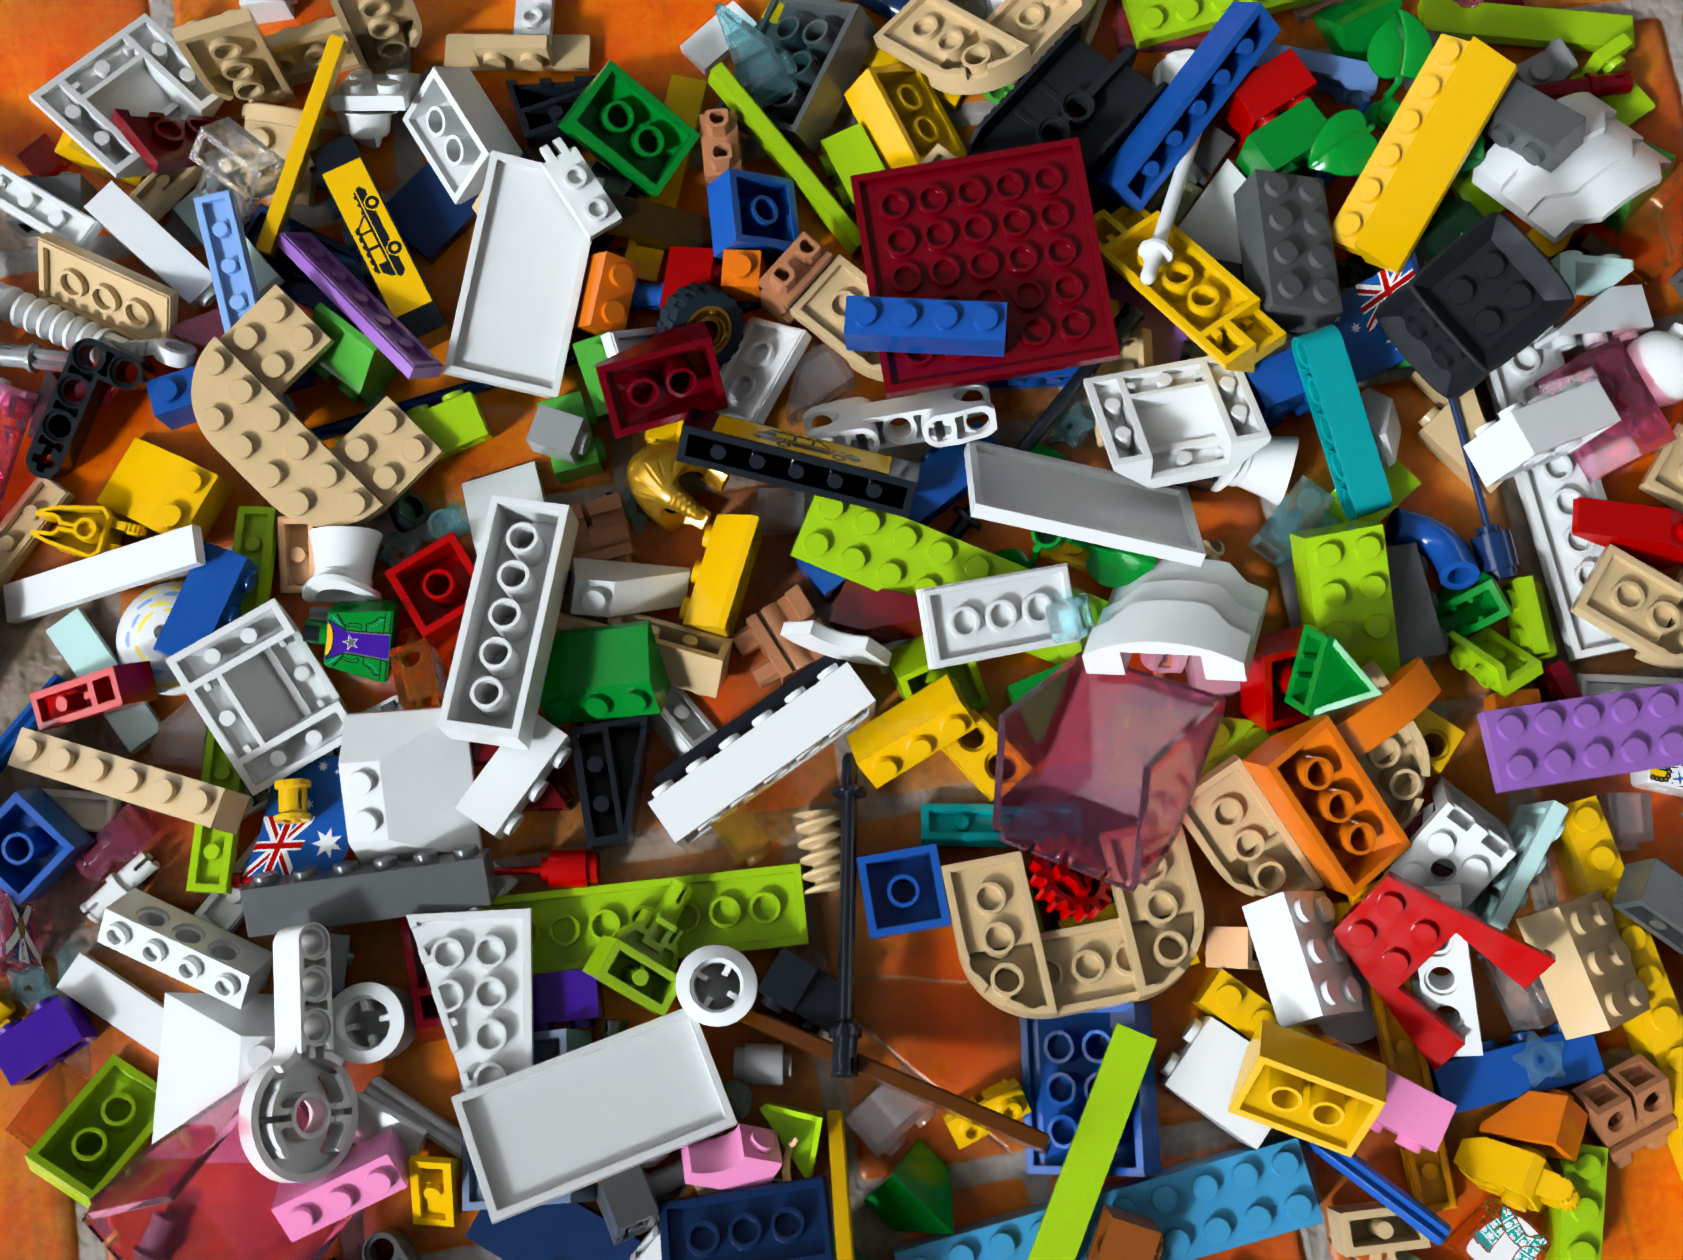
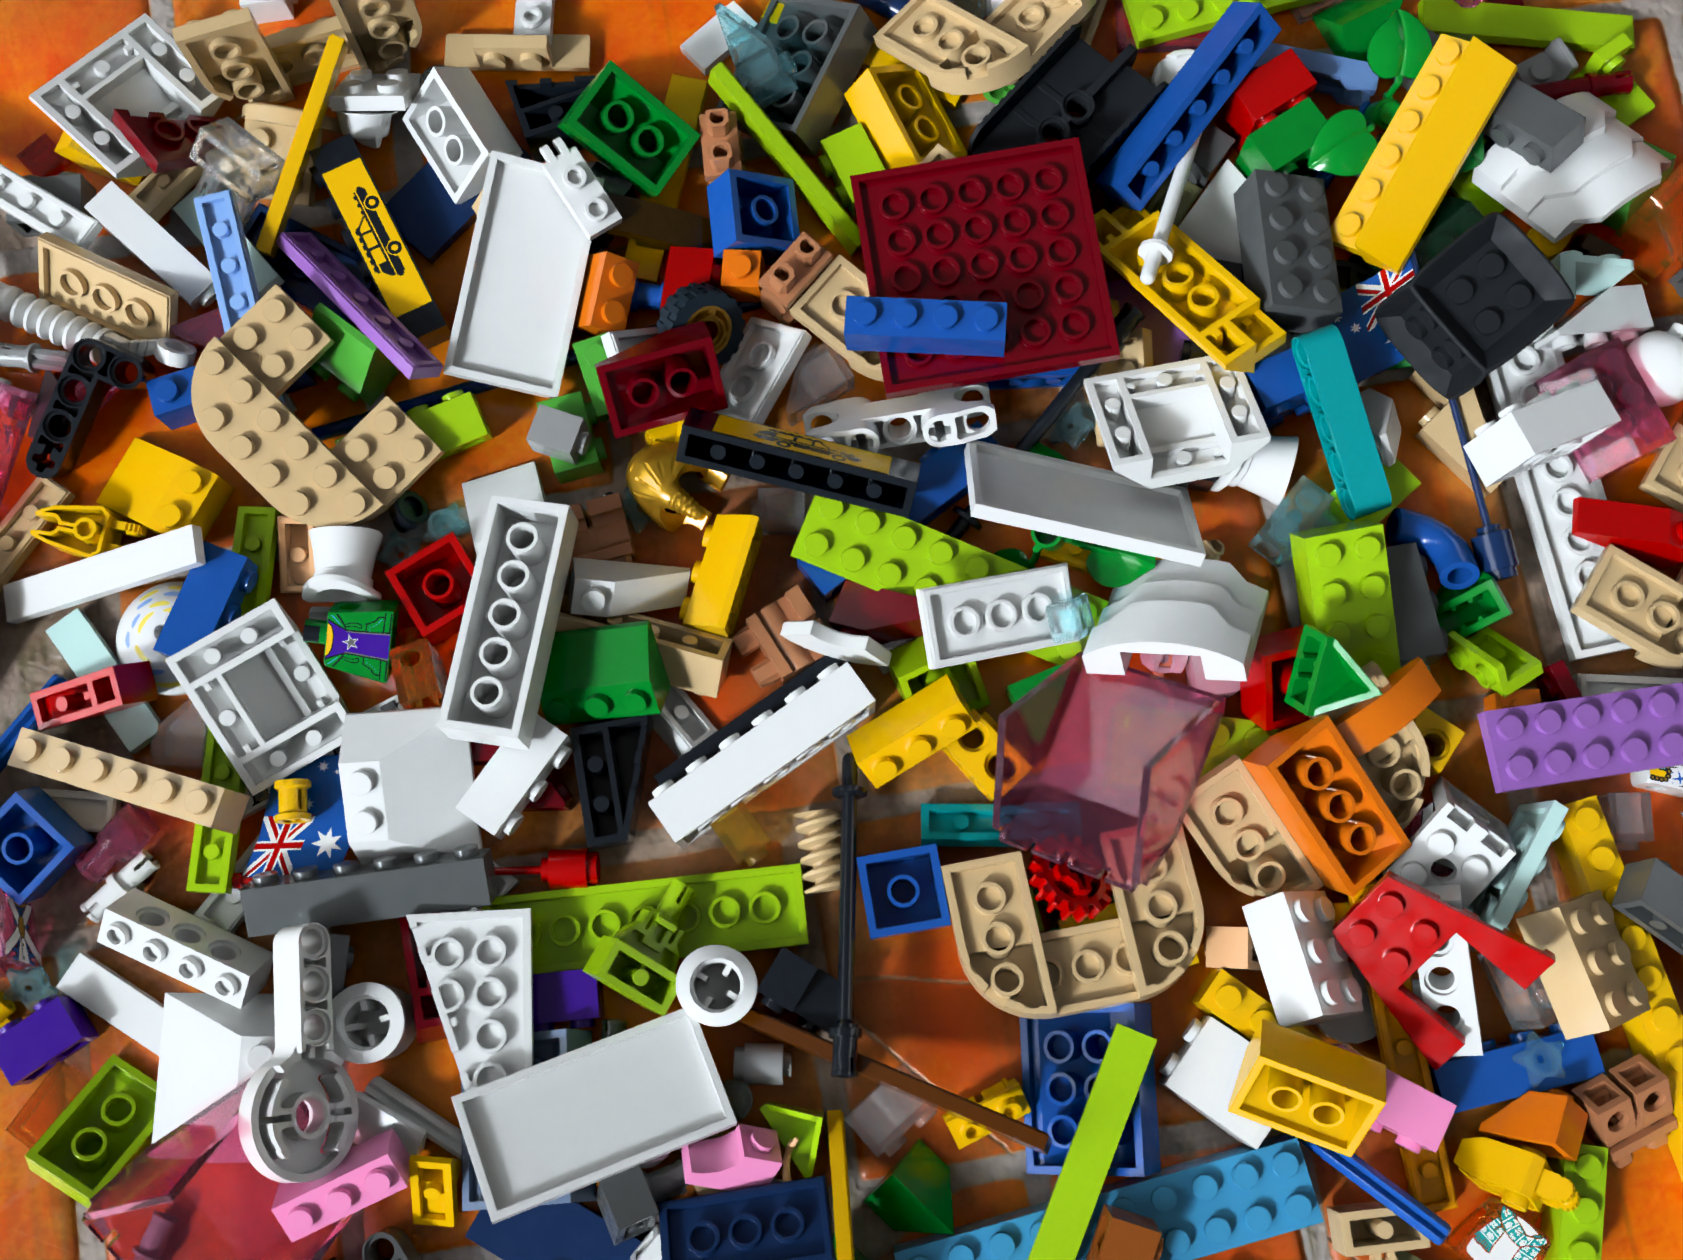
(1530, 622): lime bracket -> none

